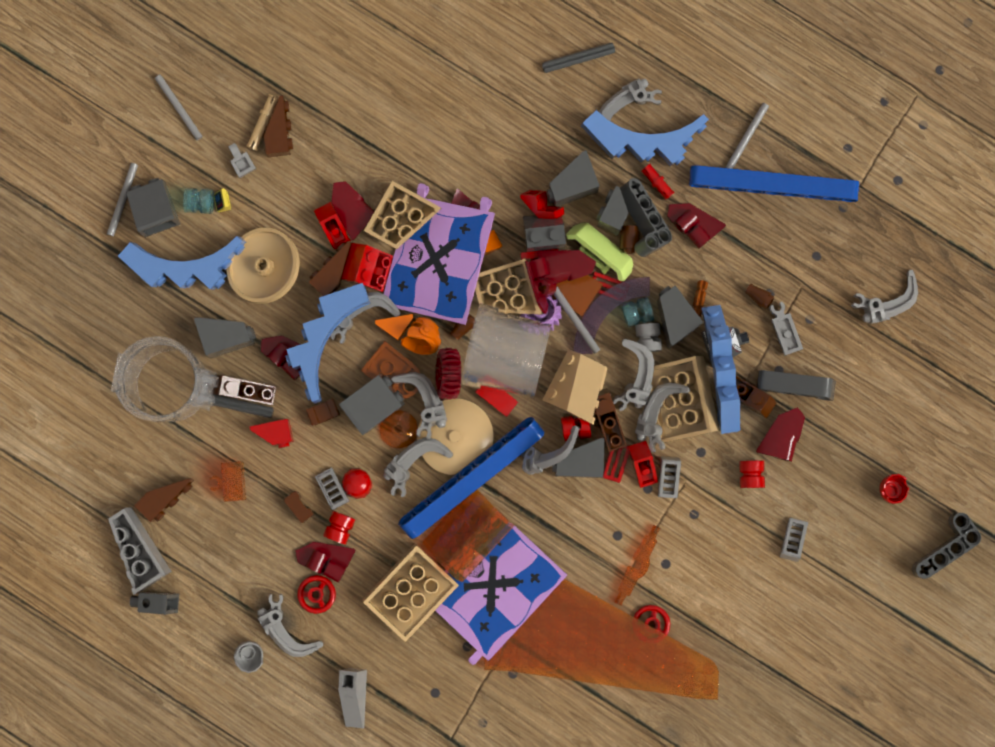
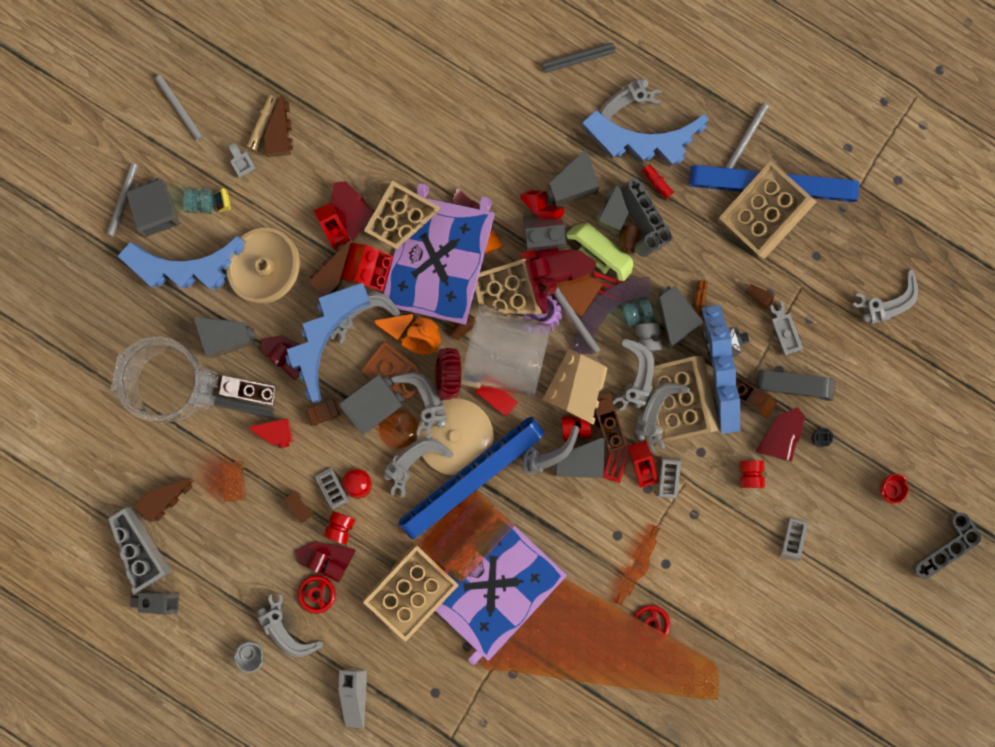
(694, 223): dark red panel -> none
(767, 209): none -> tan slope
(822, 437): none -> black wheel

